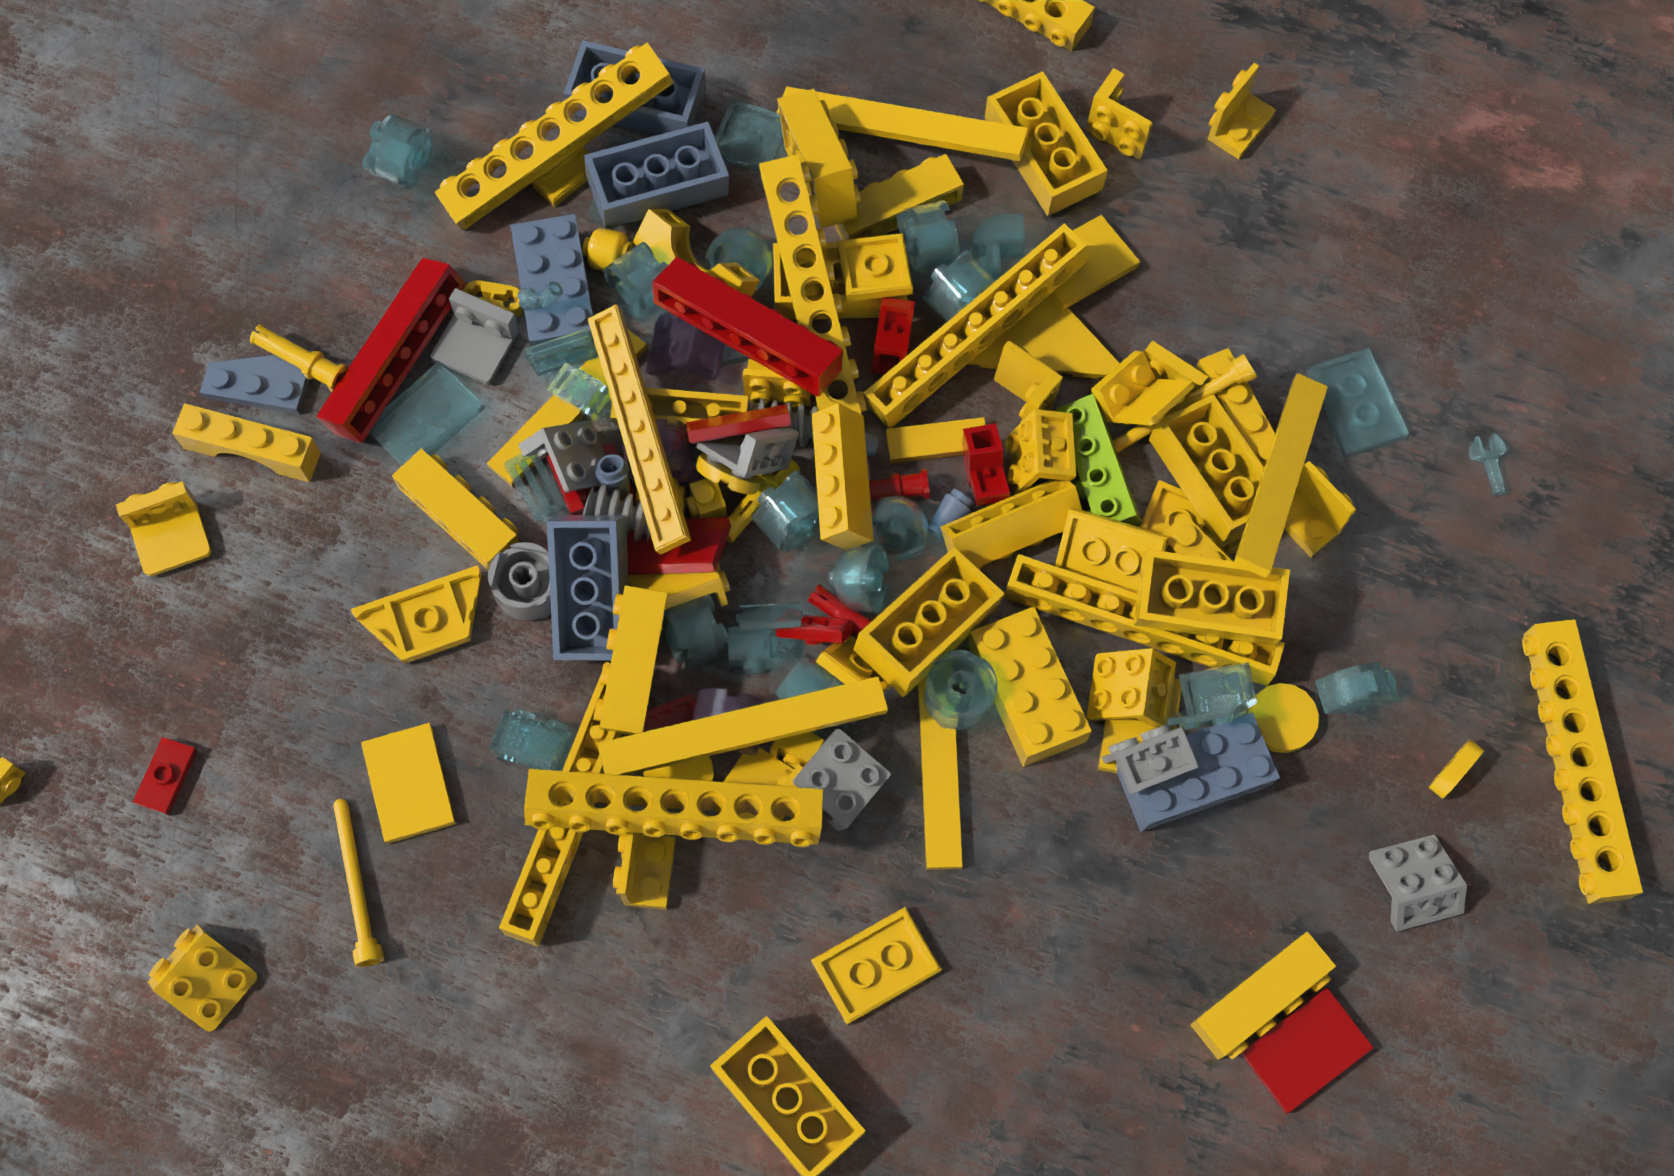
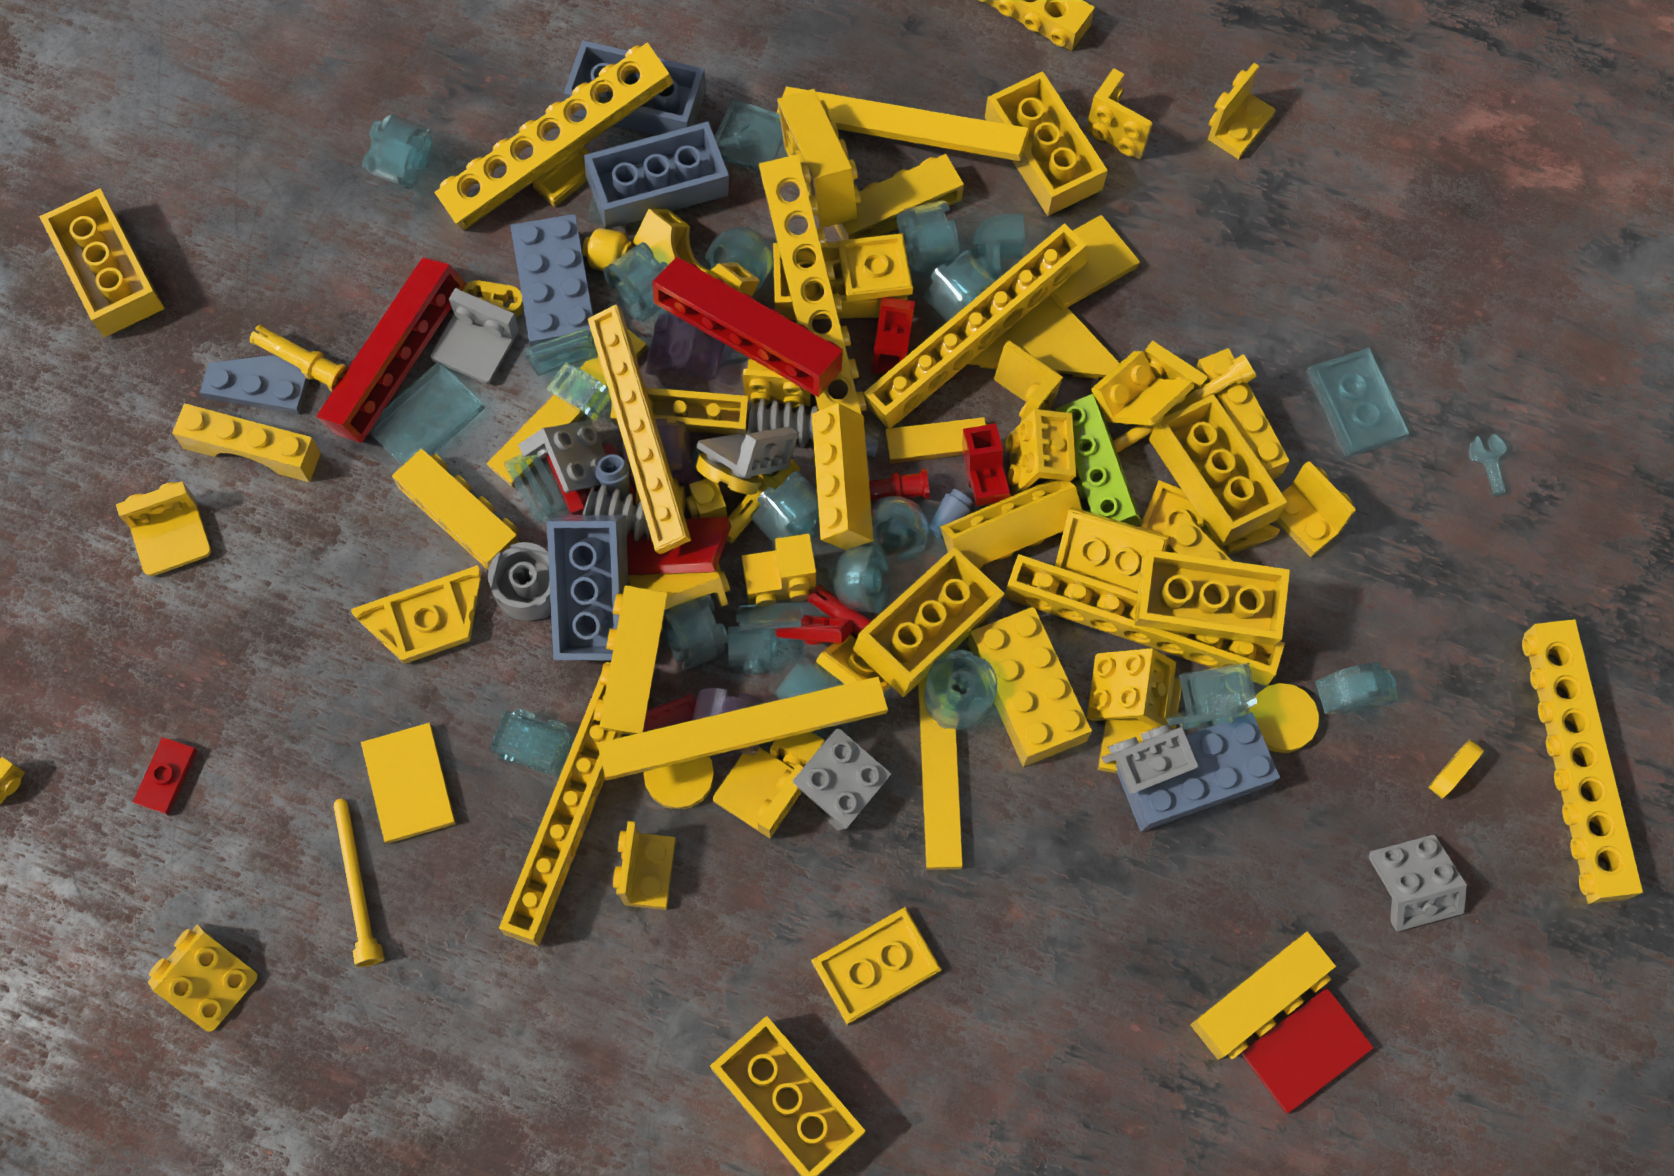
(101, 263): none -> yellow brick
(535, 302): clear light blue arm -> none
(659, 794): yellow brick -> none
(738, 424): red tile -> none
(781, 573): none -> yellow brick
(1280, 476): yellow tile -> none

